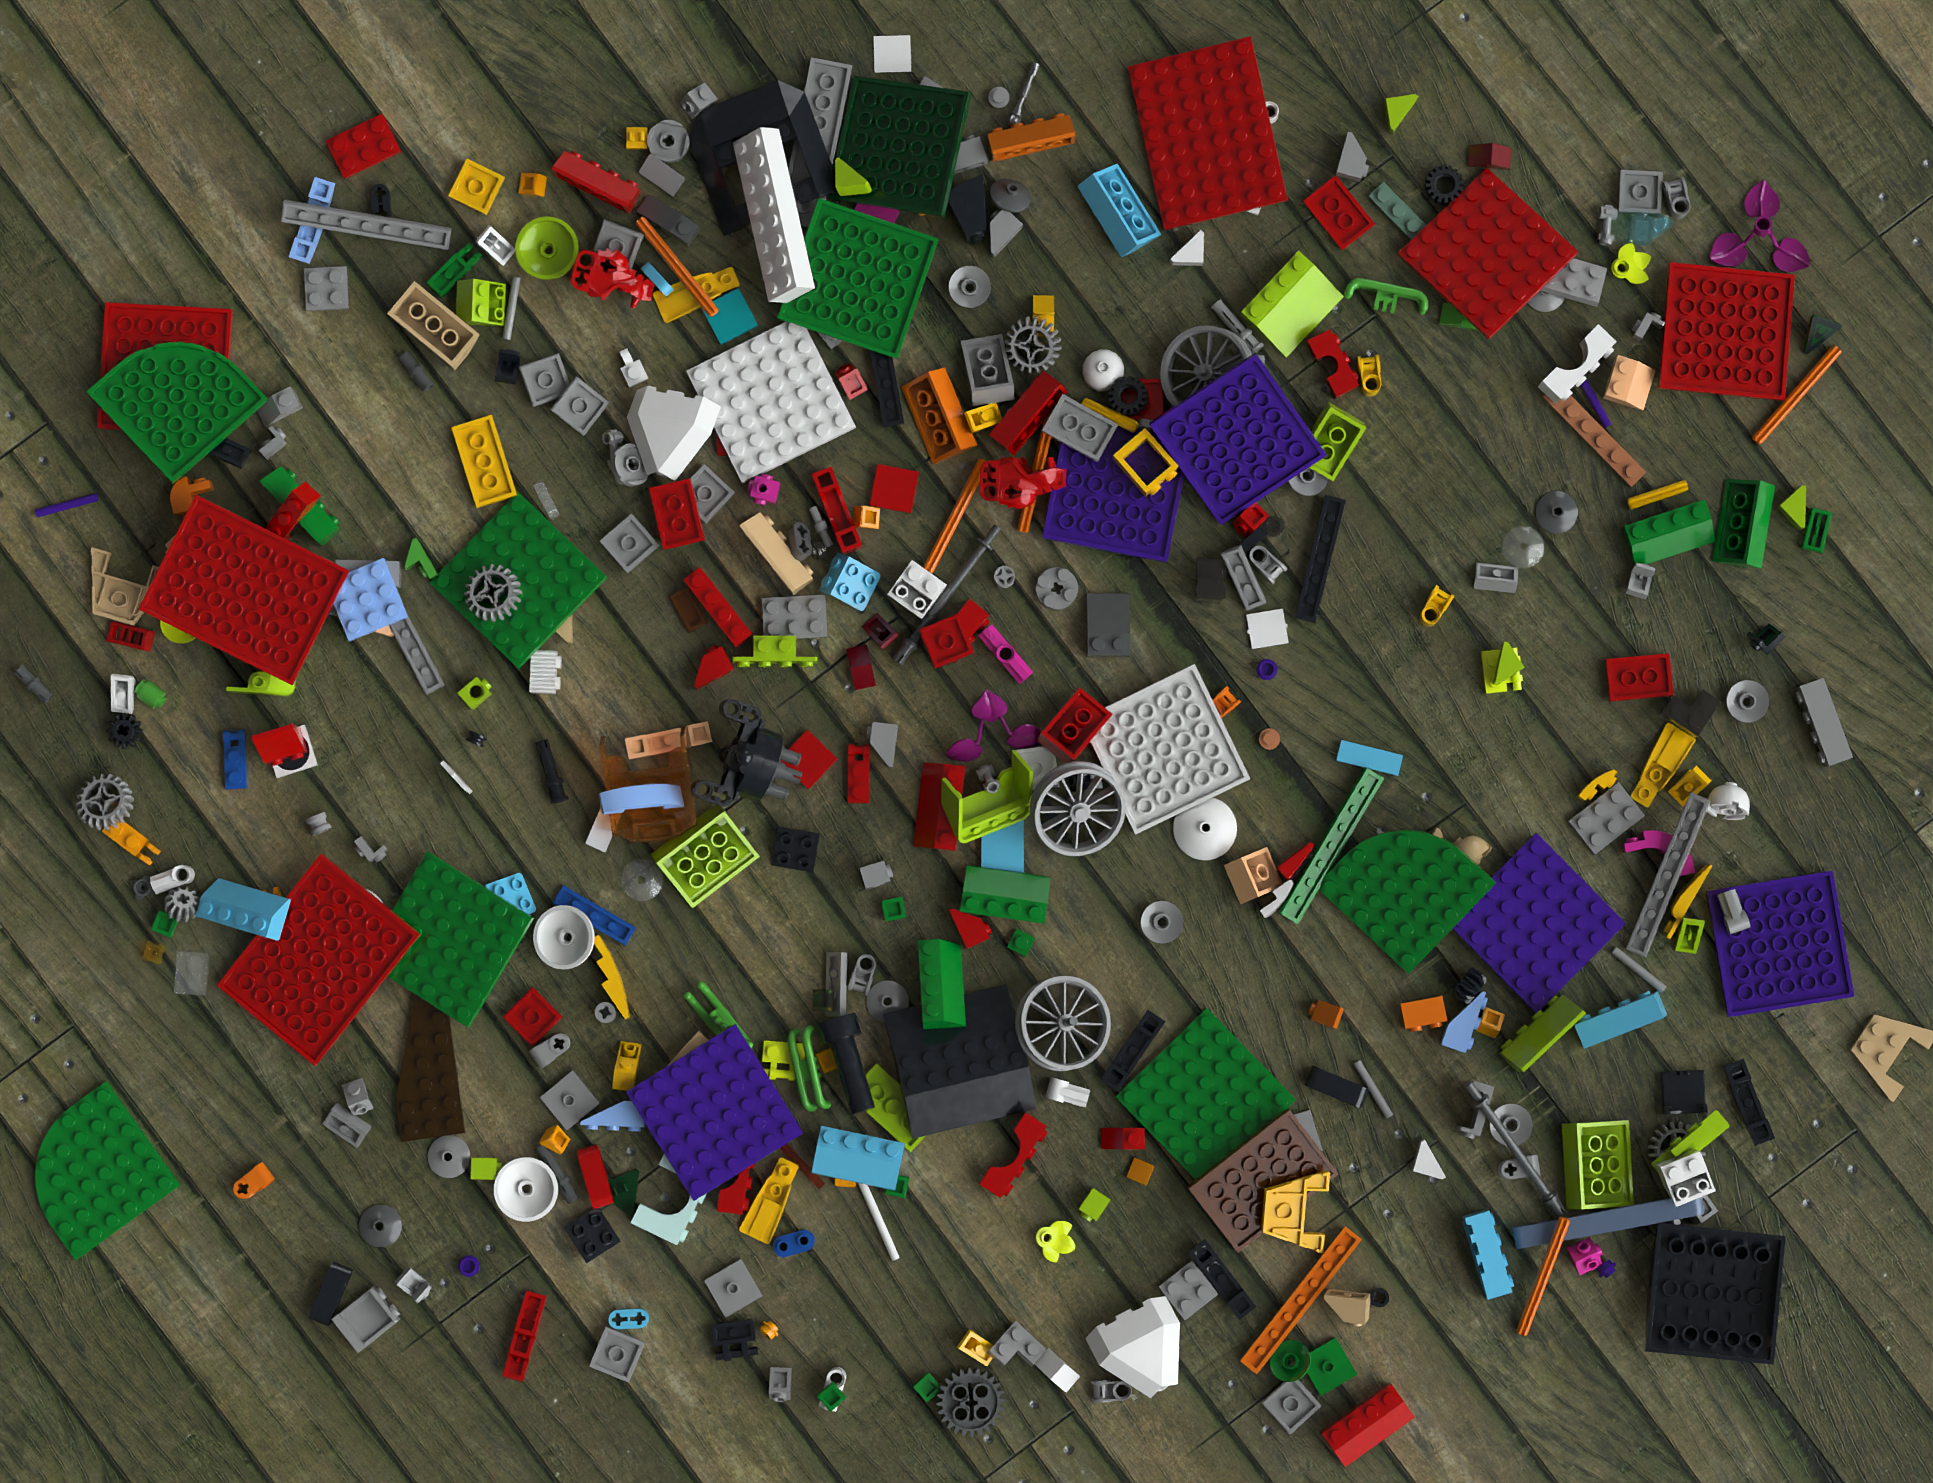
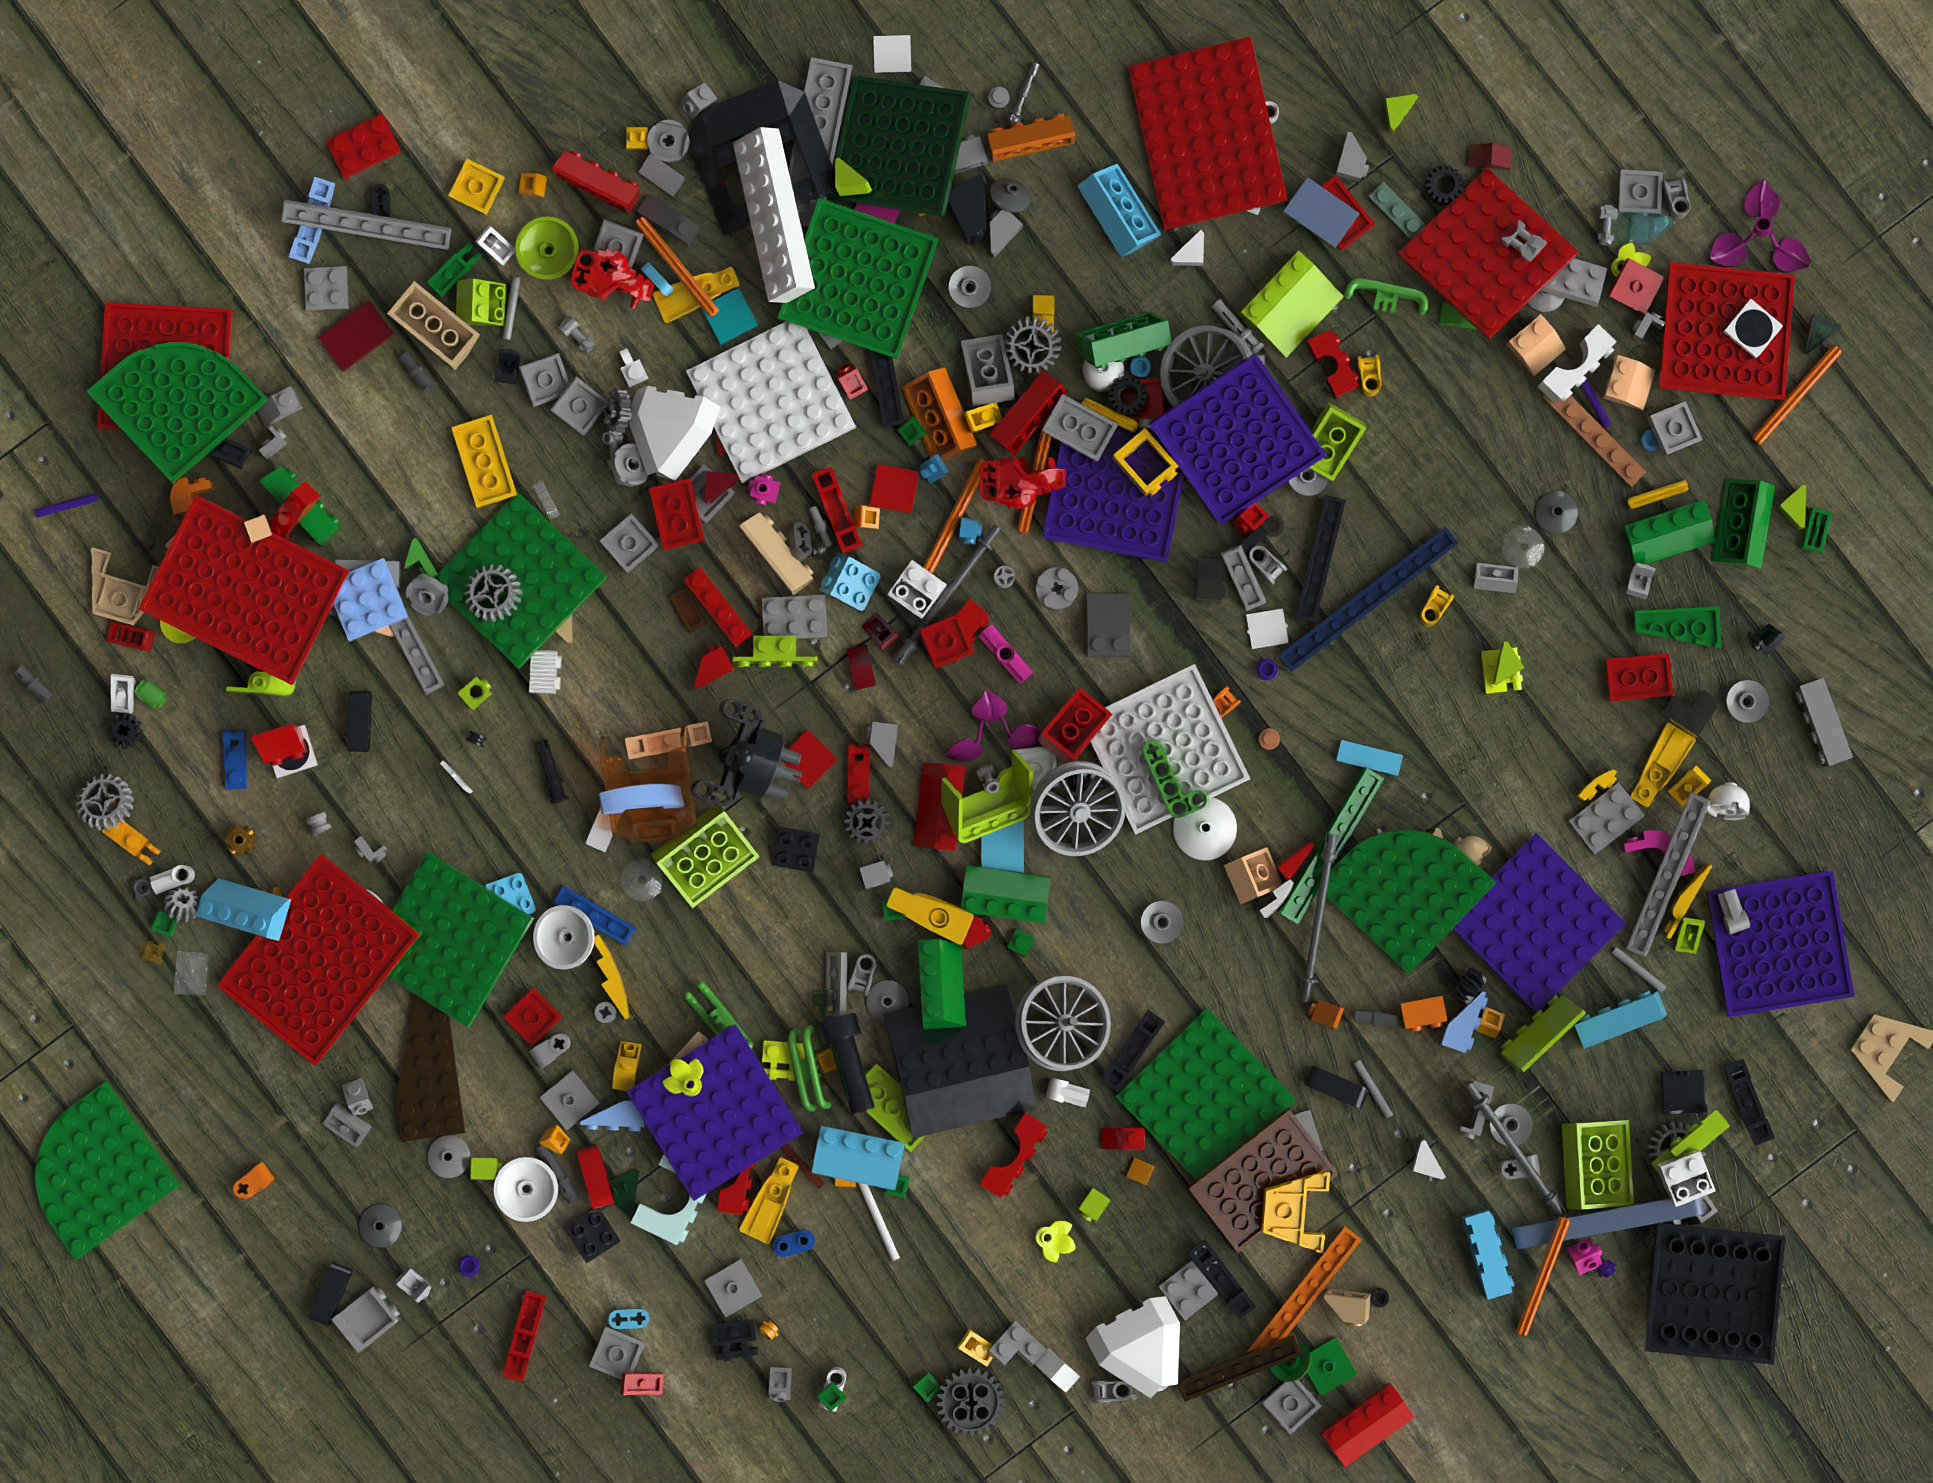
(247, 844): none -> pearl gold brick
(258, 528): none -> light nougat tile
(356, 336): none -> dark red tile
(359, 721): none -> black beam
(437, 591): none -> light grey plate
(569, 326): none -> light grey bar
(617, 412): none -> dark grey gear
(642, 1383): none -> plate
(682, 1075): none -> neon yellow plate
(717, 484): none -> dark red slope
(873, 828): none -> dark grey gear
(912, 431): none -> green tile
(932, 914): none -> yellow piece
(933, 469): none -> dark azure tile
(969, 530): none -> dark azure plate
(1124, 339): none -> slope
(1140, 367): none -> dark azure tile
(1170, 777): none -> bright green beam
(1239, 1367): none -> dark brown plate
(1321, 212): none -> sand blue tile
(1328, 856): none -> dark grey bar
(1368, 599): none -> dark blue plate
(1376, 1018): none -> dark grey pin
(1530, 248): none -> light grey piece
(1536, 345): none -> light nougat slope
(1636, 286): none -> plate
(1649, 441): none -> dark azure tile
(1674, 428): none -> light grey plate
(1686, 625): none -> green wing
(1753, 328): none -> black tile

